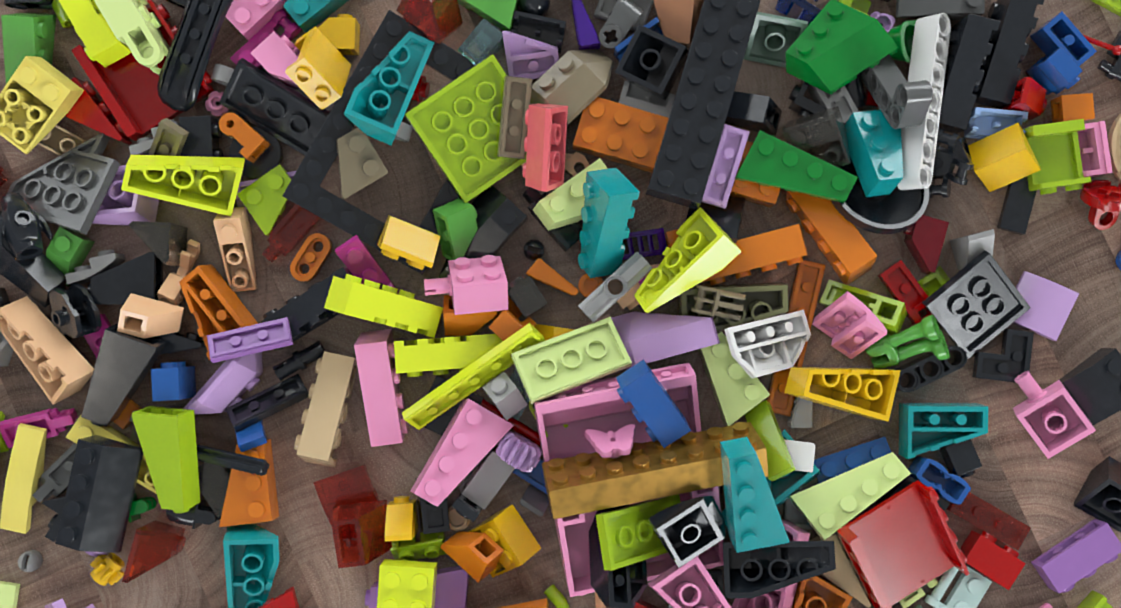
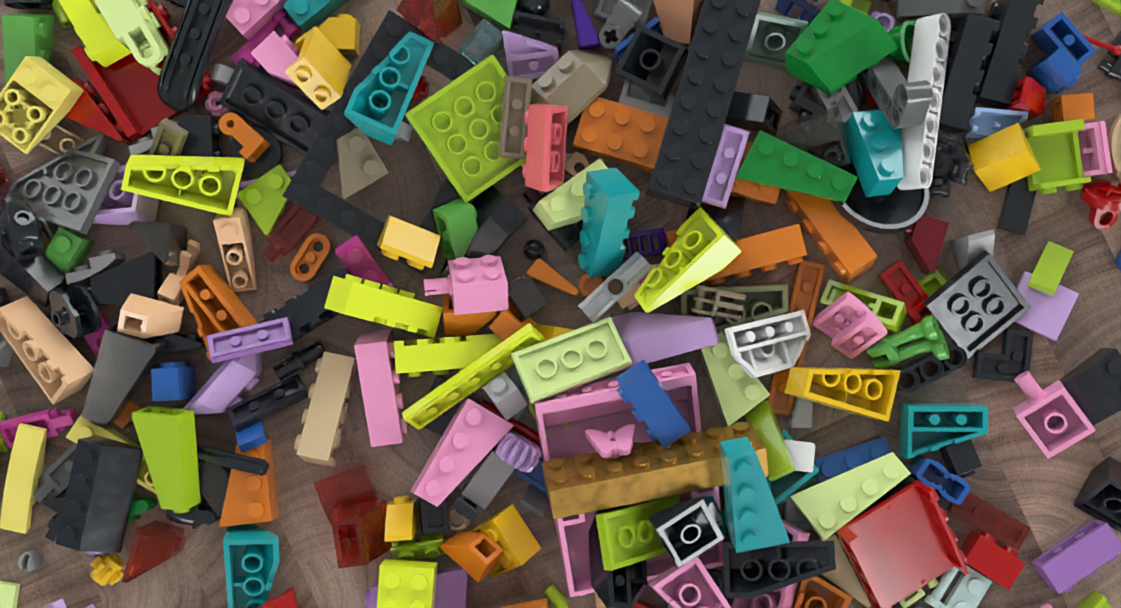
(1050, 268): none -> lime tile

